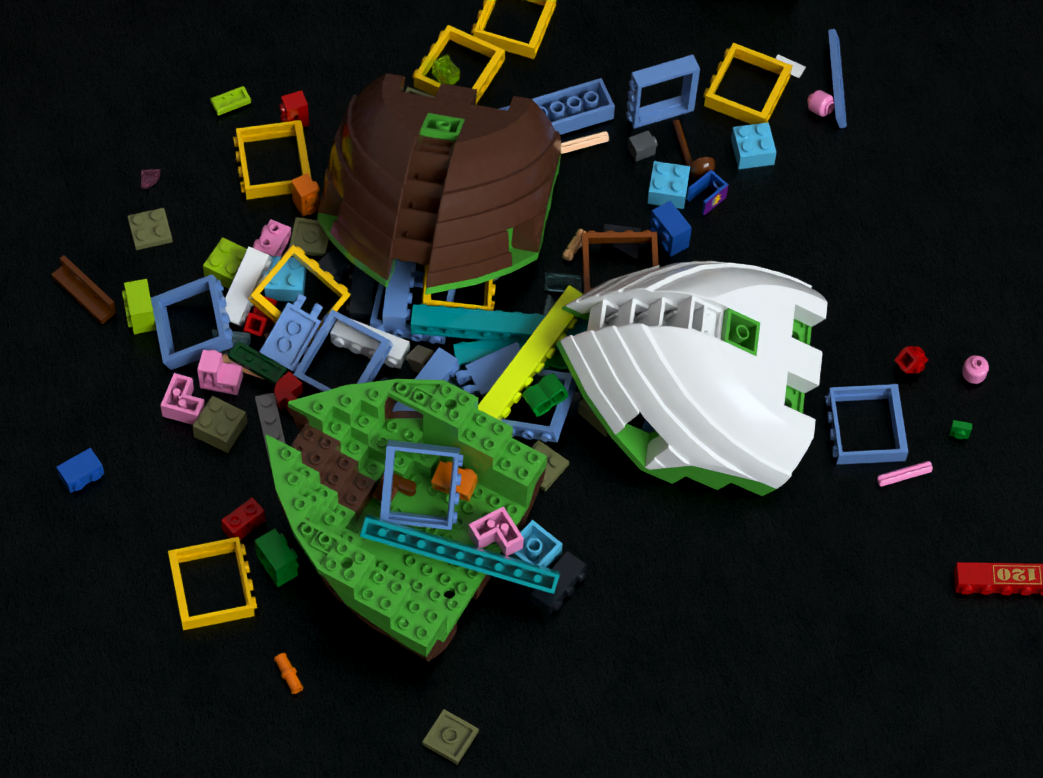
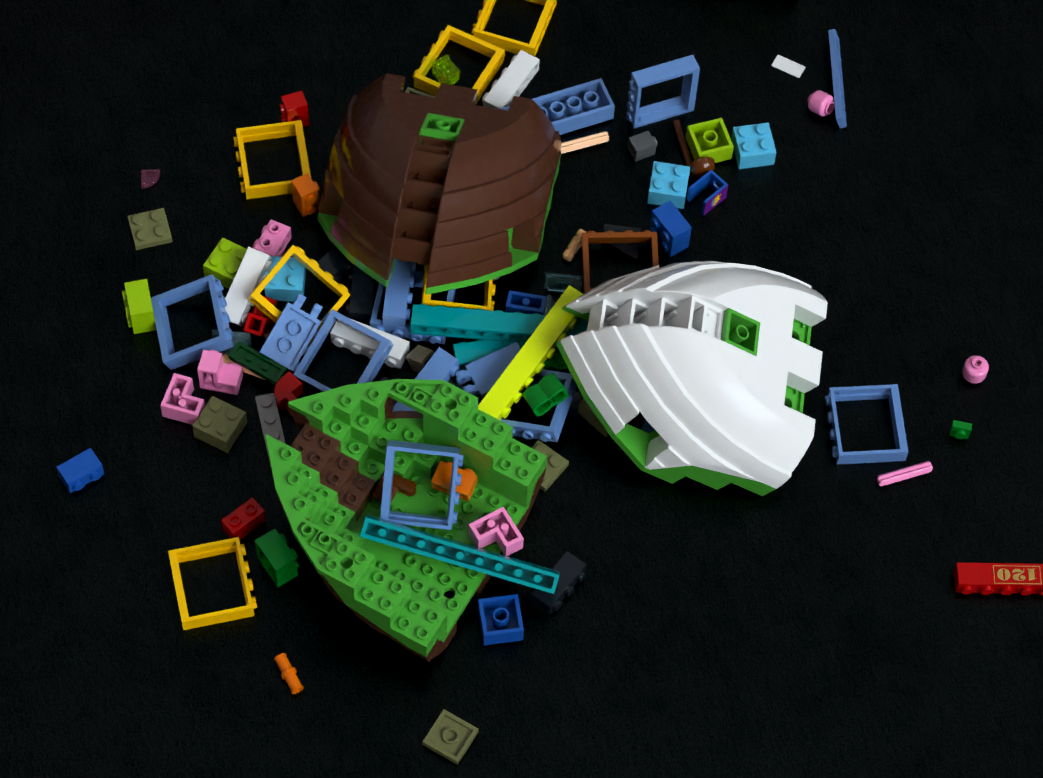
(84, 290): reddish brown fence -> none
(230, 100): lime plate -> none
(310, 237): olive plate -> none
(500, 619): none -> blue brick
(512, 81): none -> white brick
(525, 303): none -> blue brick
(538, 546): medium azure brick -> none
(710, 140): none -> lime brick
(737, 110): yellow window -> none
(911, 359): red brick -> none

